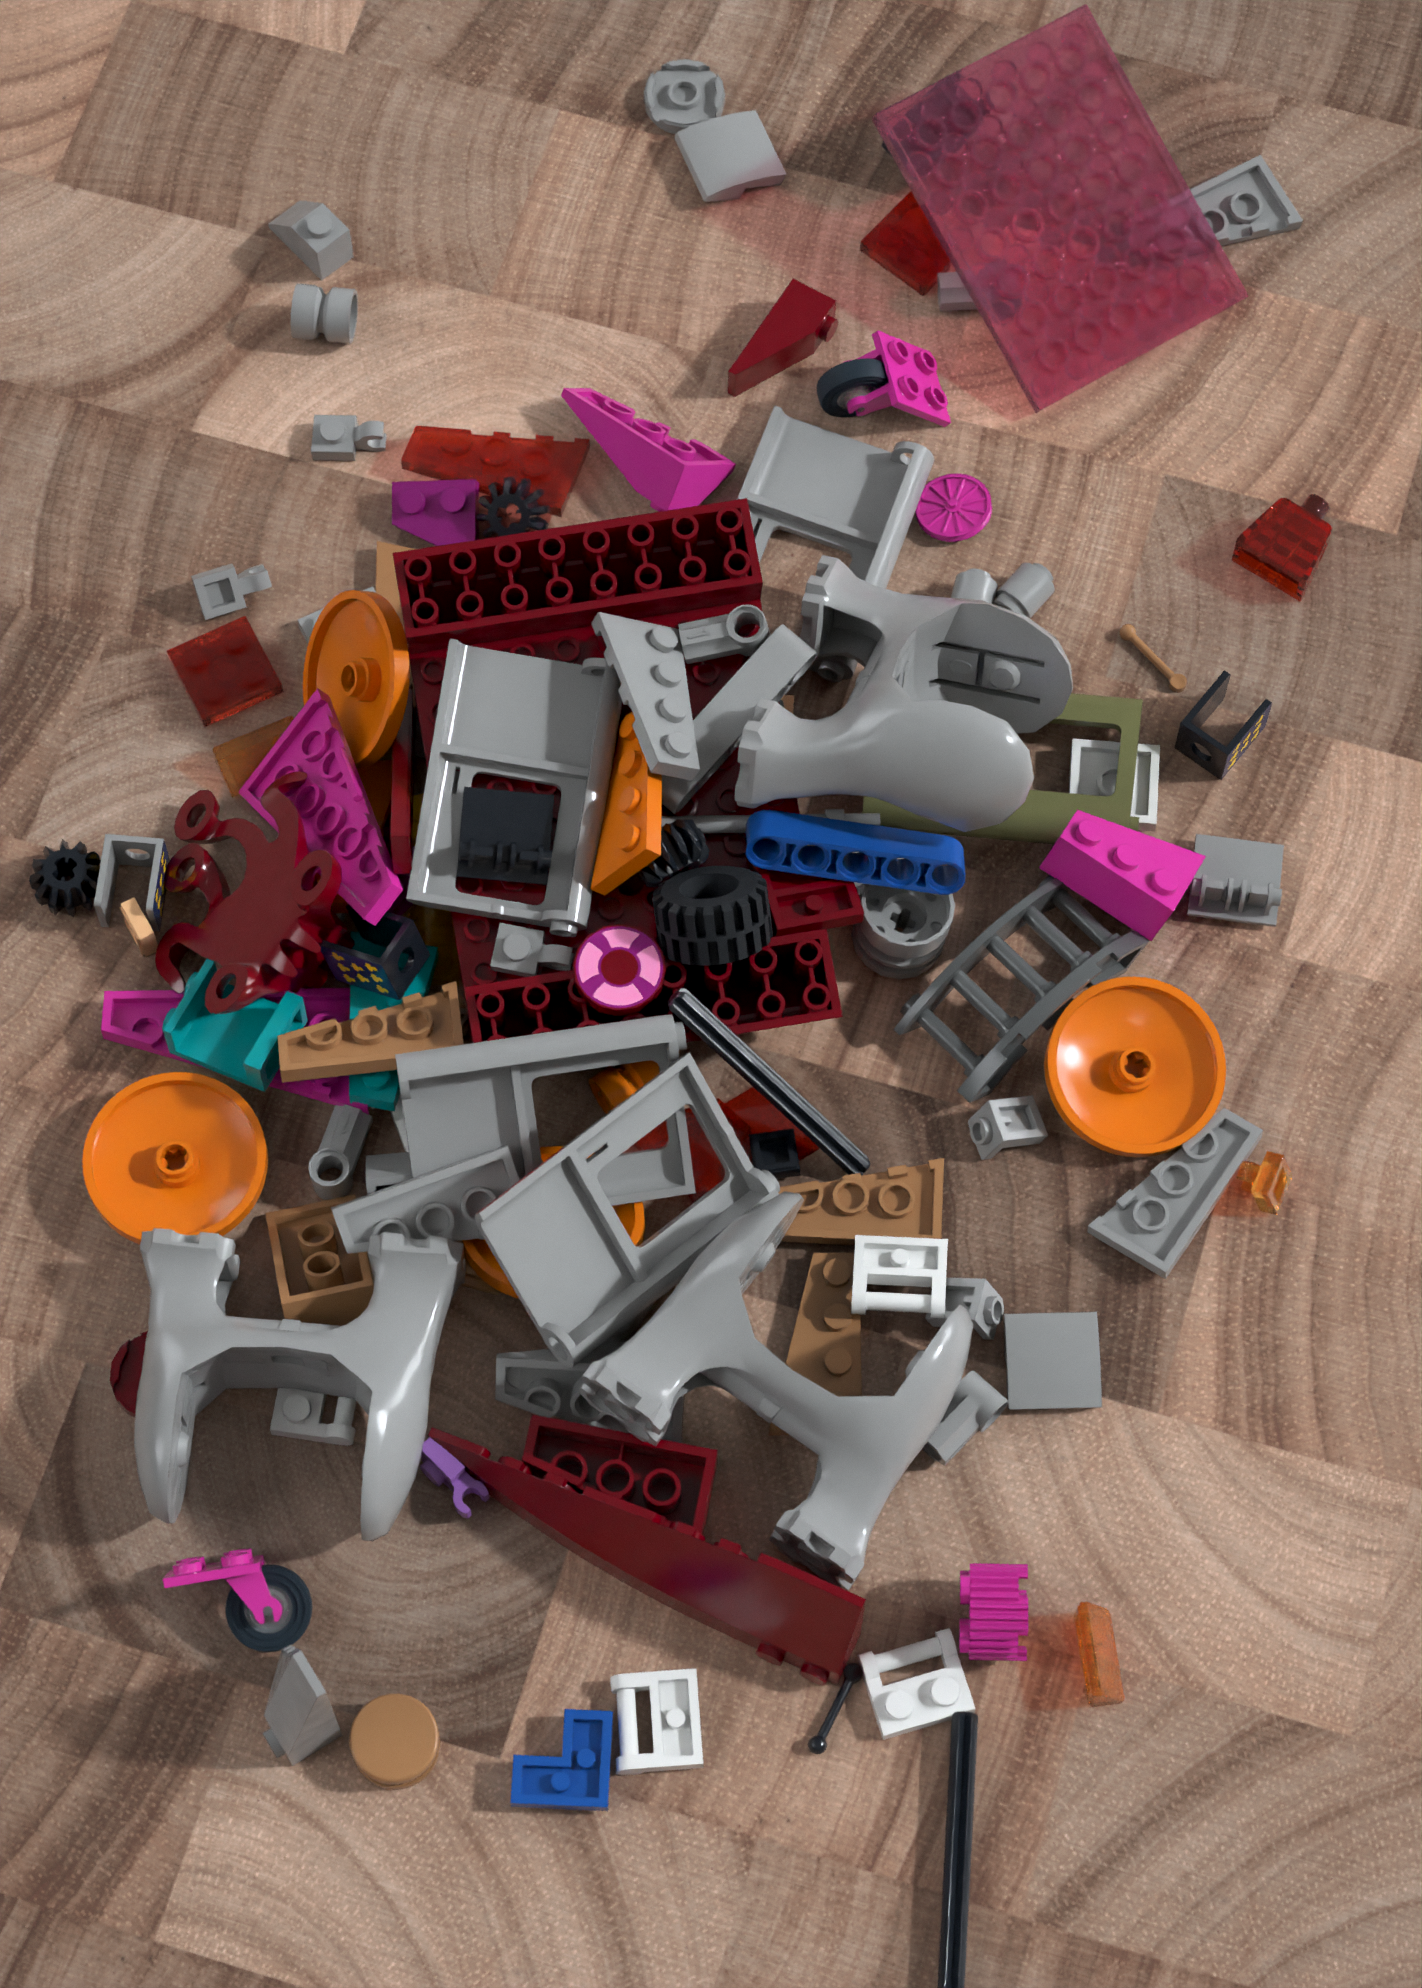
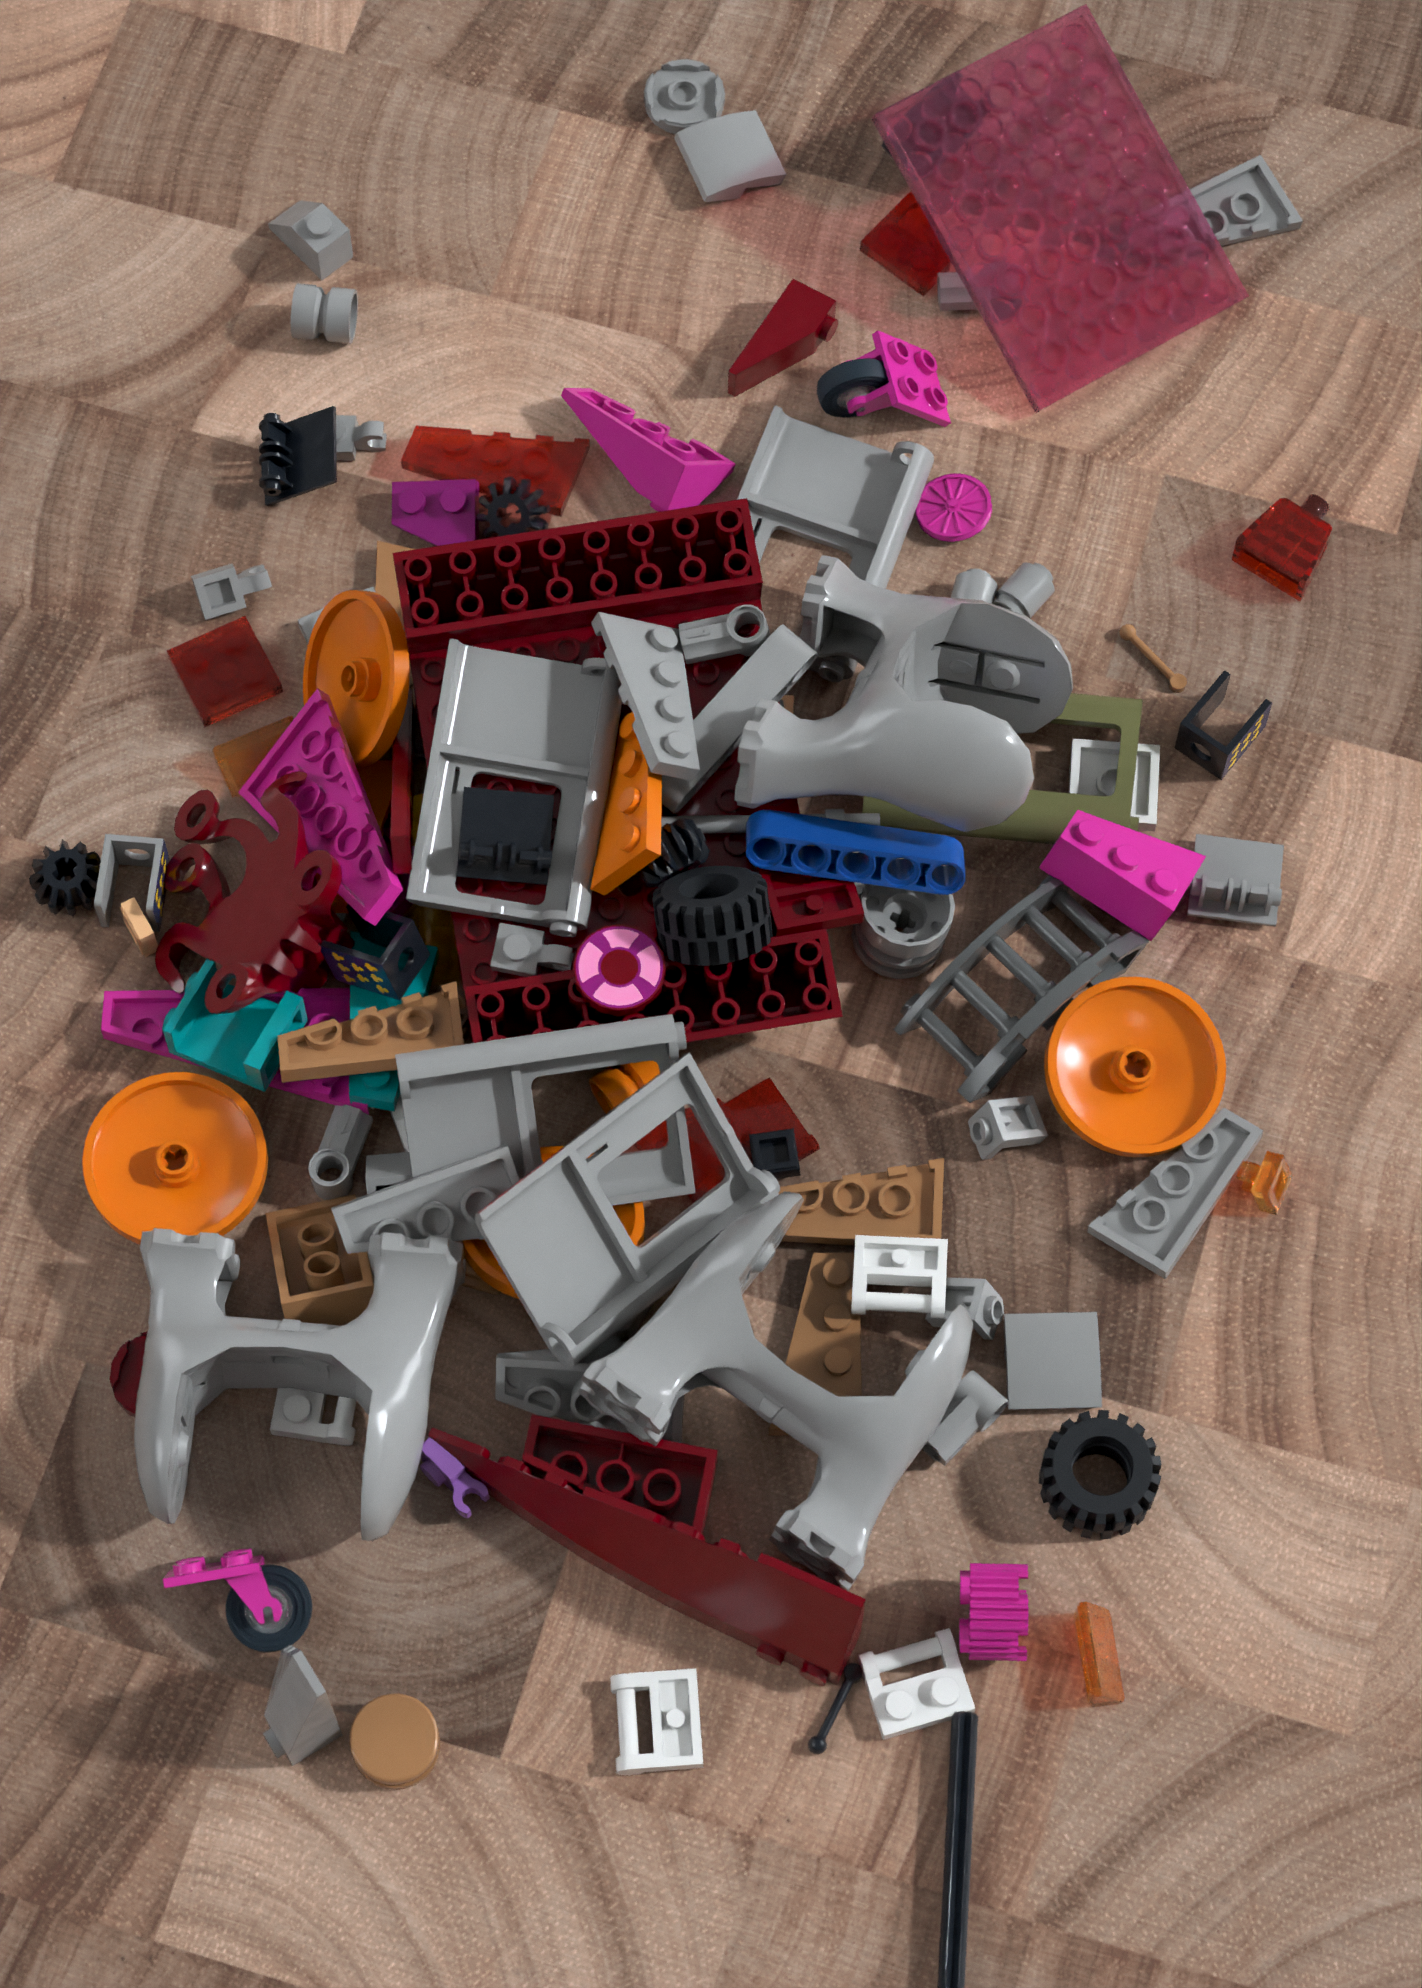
(297, 454): none -> black hinge
(578, 1777): blue plate -> none
(767, 1082): black axle -> none
(1106, 1438): none -> black tyre

